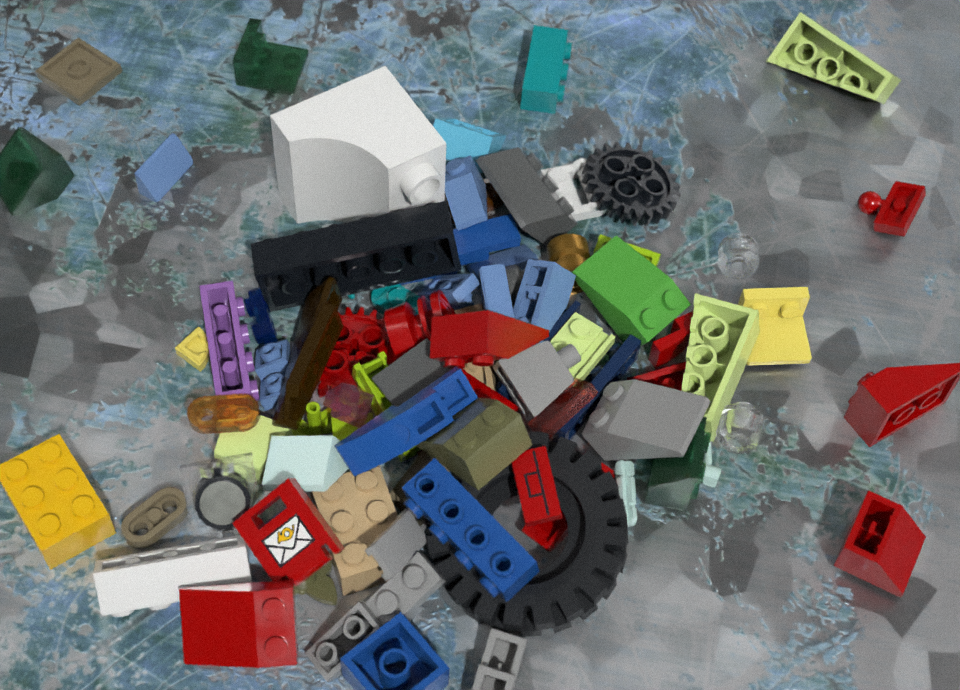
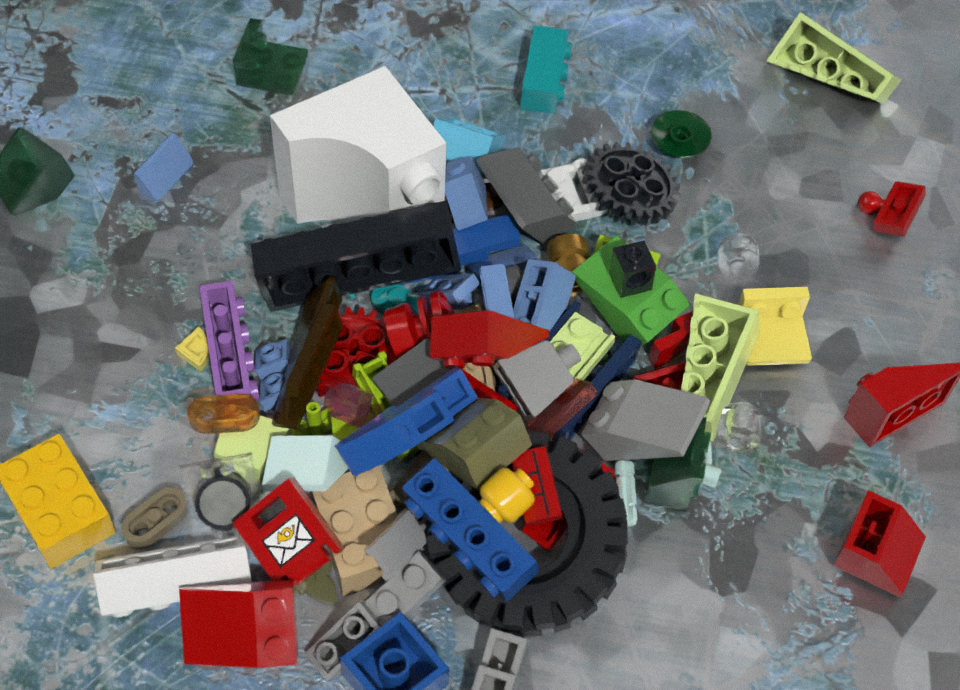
(78, 71): dark tan tile -> none
(264, 328): clear blue plate -> none
(507, 495): none -> yellow head
(632, 269): none -> black brick
(681, 134): none -> dark green dish

